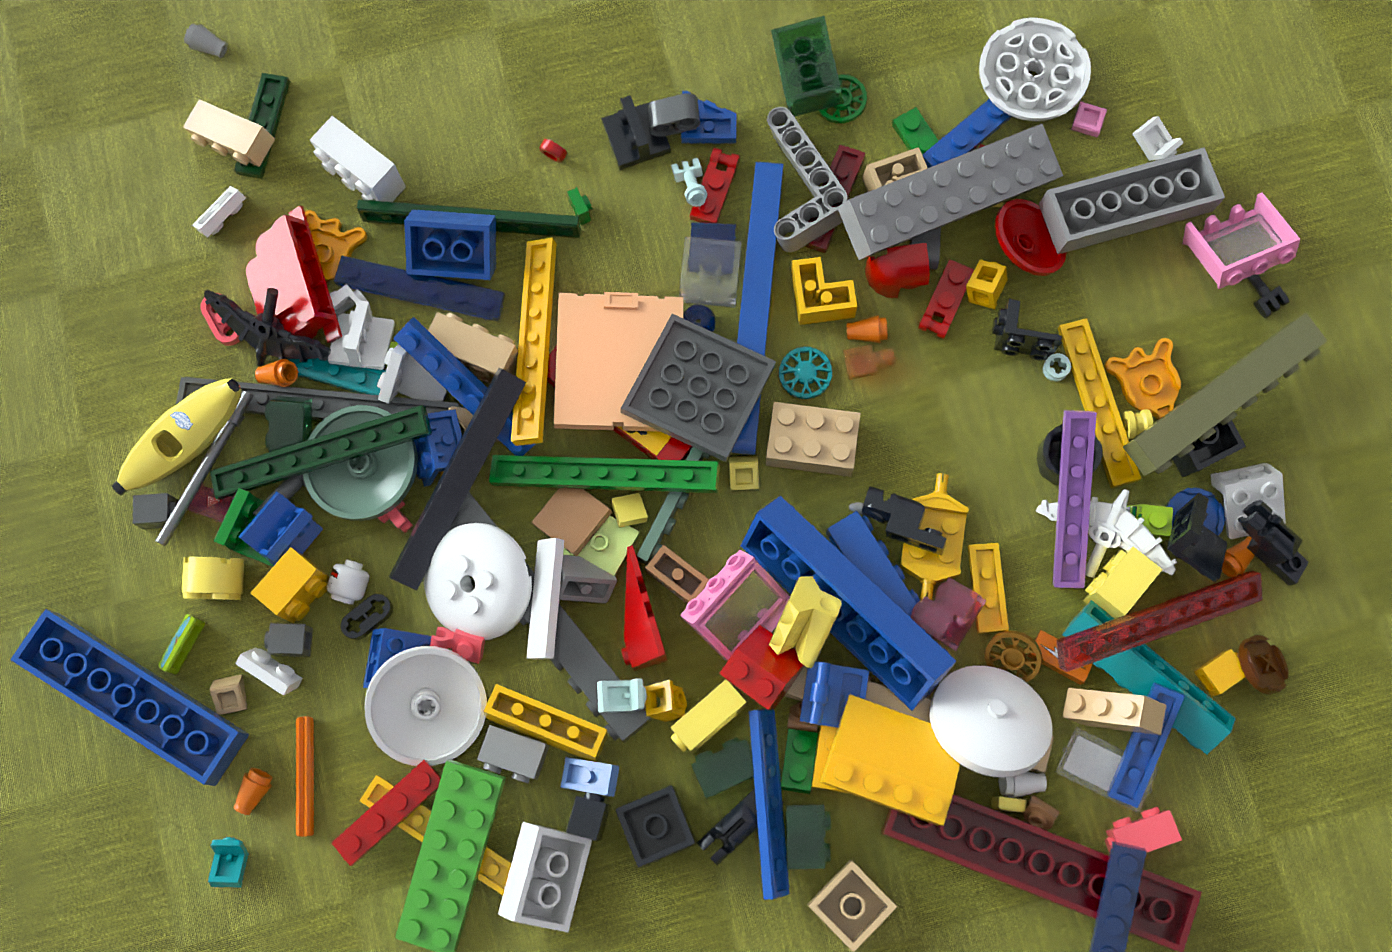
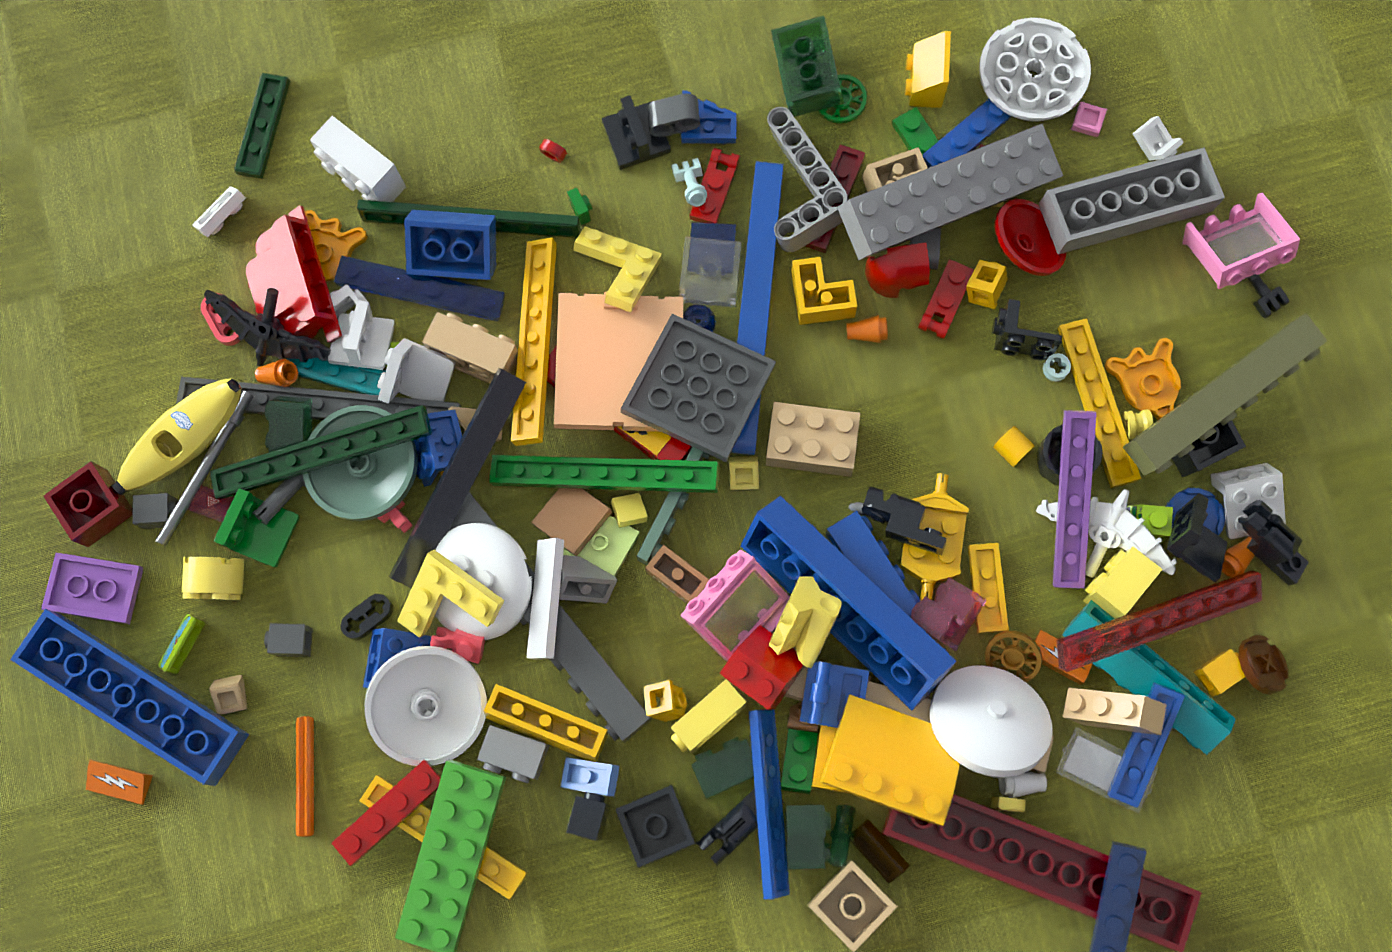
(88, 504): none -> dark red brick
(92, 588): none -> medium lavender plate
(117, 781): none -> orange slope
(203, 40): light grey cone -> none
(228, 134): brick -> none
(228, 863): teal bracket -> none
(252, 790): orange cone -> none
(269, 671): white plate -> none
(279, 528): blue bracket -> none
(291, 586): yellow brick -> none
(347, 582): white head -> none
(443, 578): none -> light yellow plate
(451, 374): blue plate -> none
(545, 877): white brick -> none
(621, 696): light aqua bracket -> none
(636, 263): none -> light yellow plate
(641, 631): red wedge -> none
(805, 372): teal wheel -> none
(841, 835): none -> clear green axle
(863, 361): clear orange plate -> none
(879, 851): none -> dark brown tile
(929, 71): none -> yellow slope
(1013, 446): none -> yellow brick
(1040, 813): medium nougat plate -> none
(1149, 832): coral brick -> none

